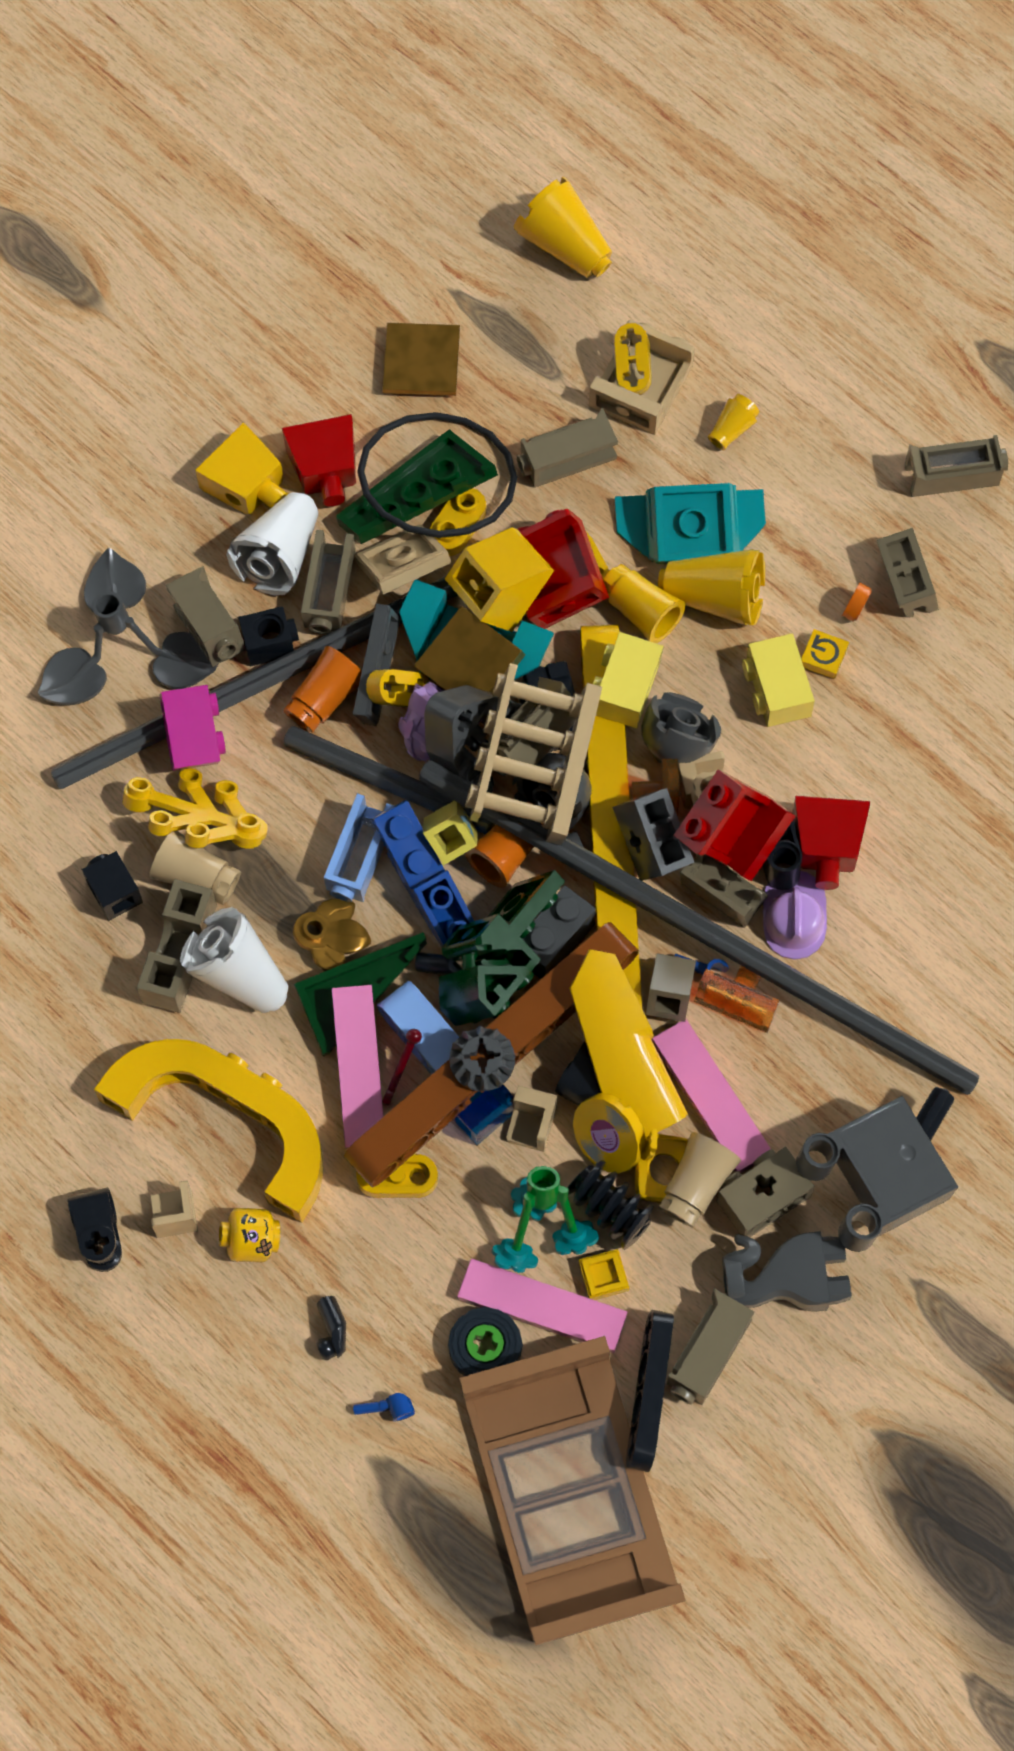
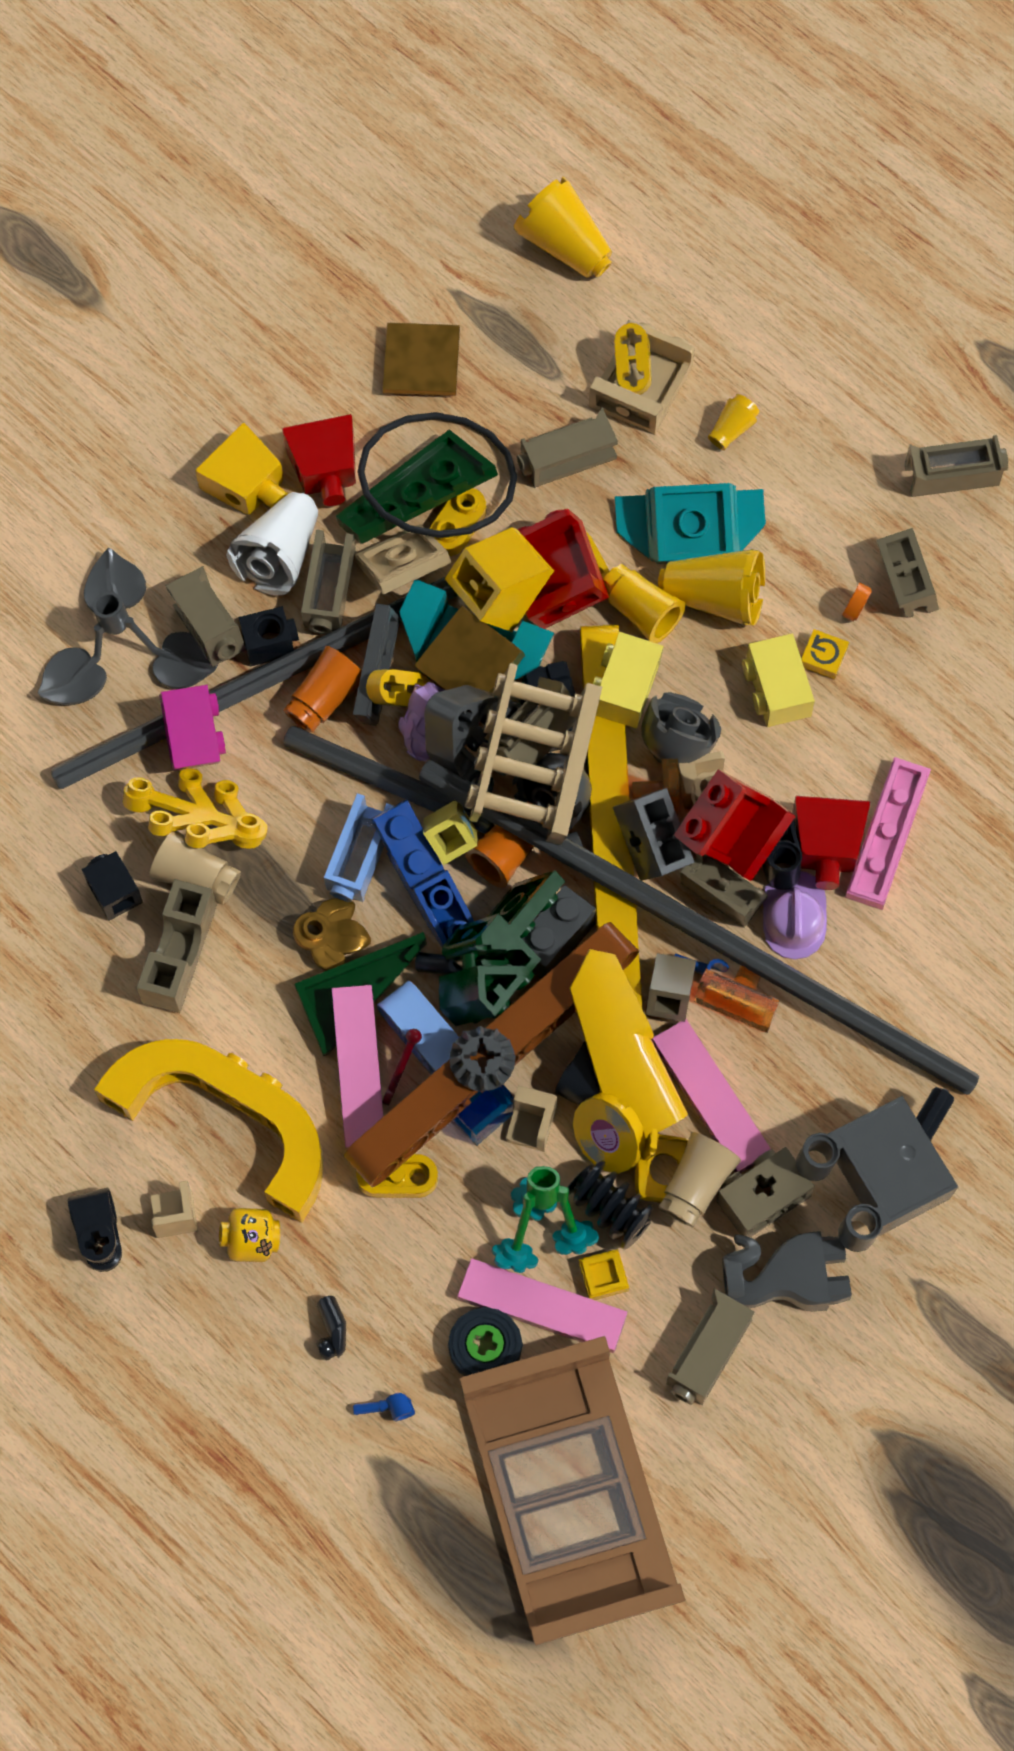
(235, 961): white cone -> none
(649, 1391): black beam -> none
(888, 833): none -> bright pink tile

